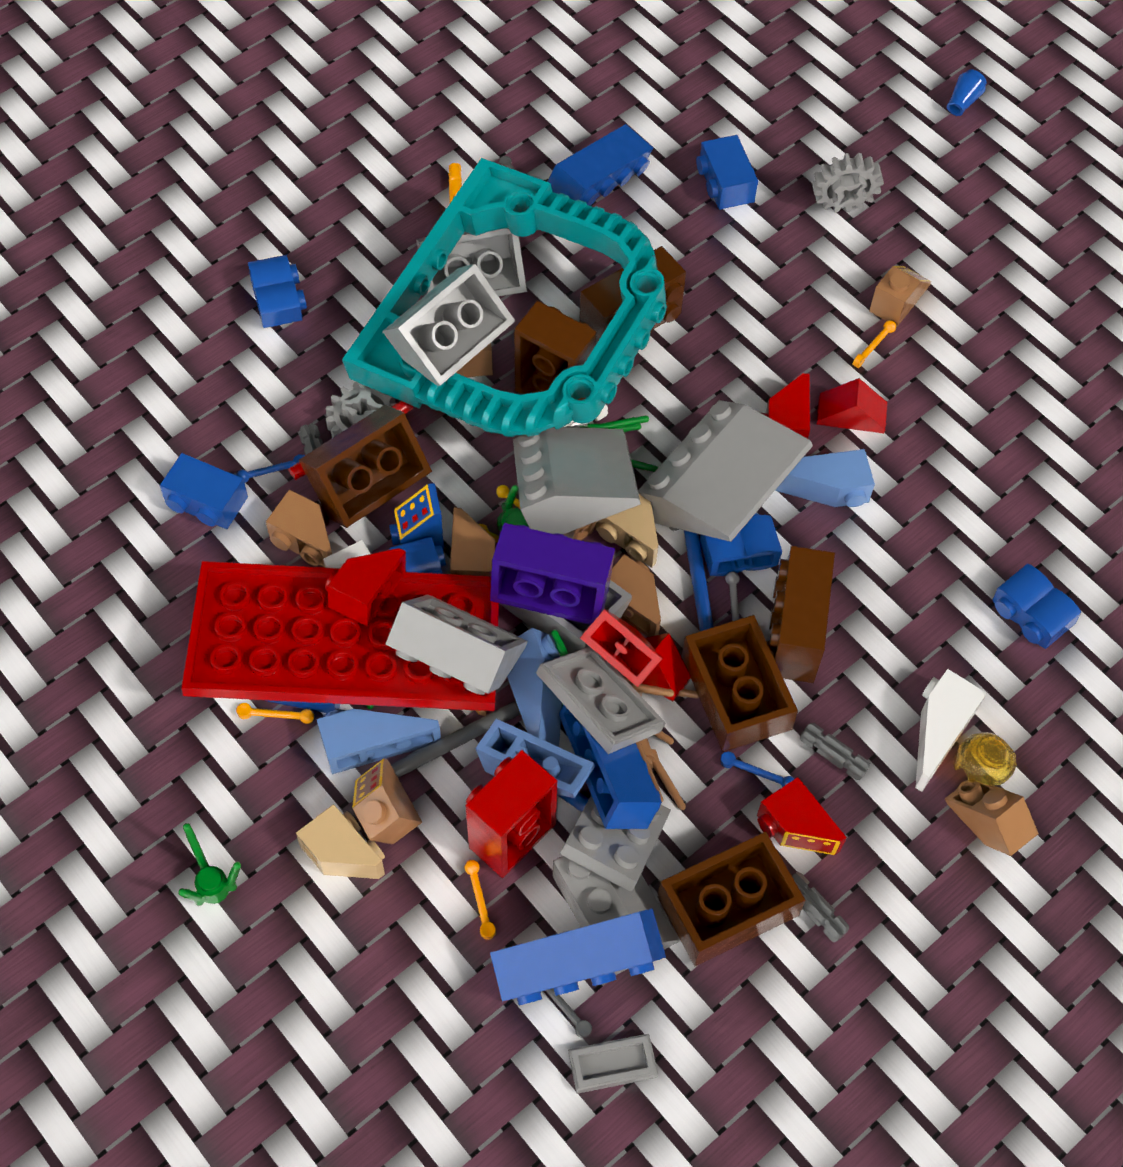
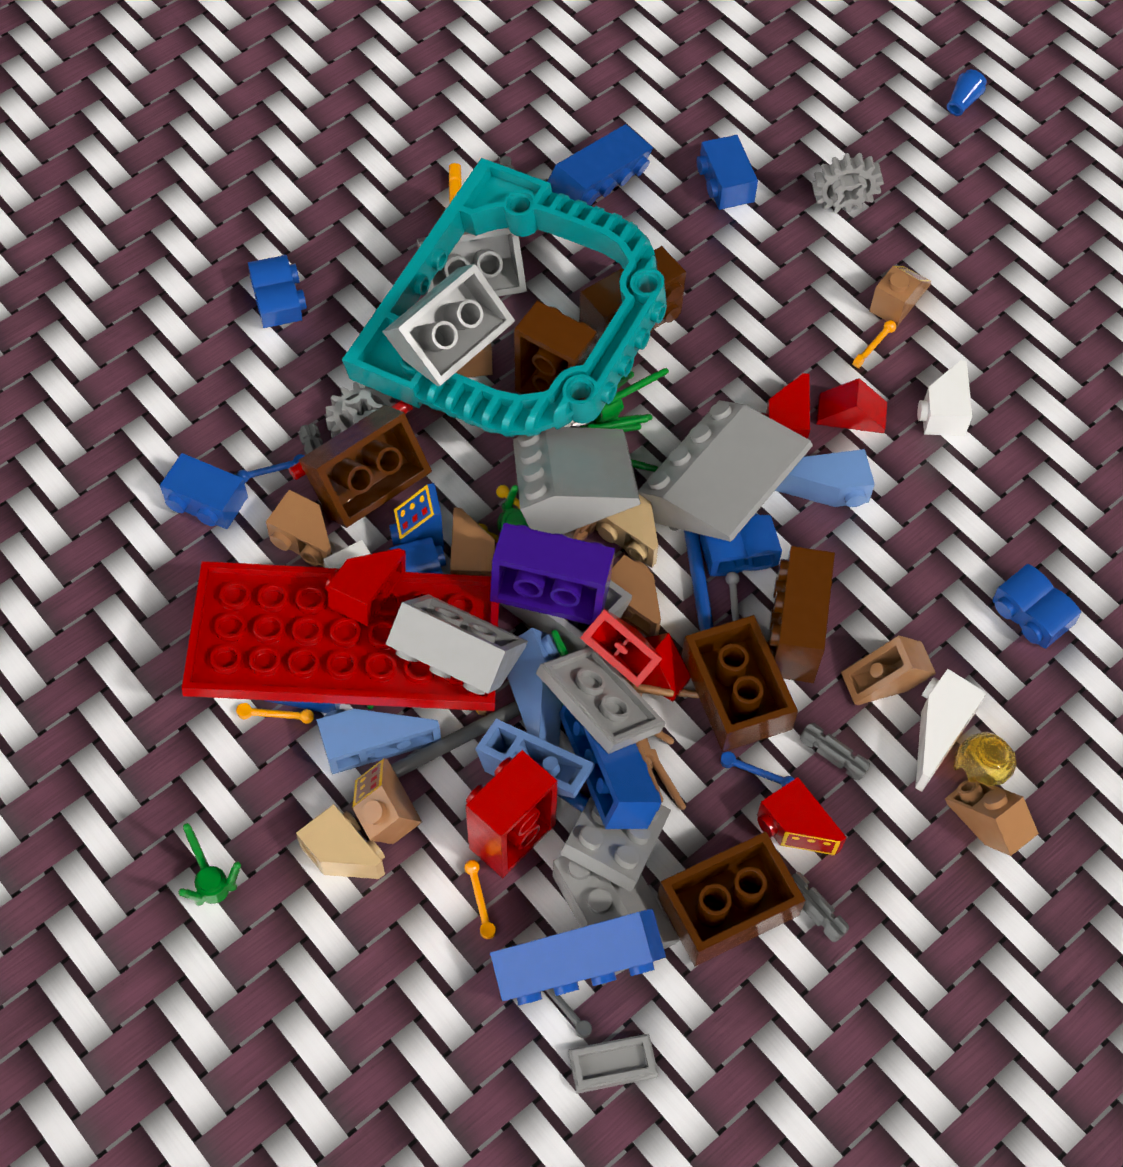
(611, 411): none -> green plant
(888, 671): none -> medium nougat slope
(947, 403): none -> white slope

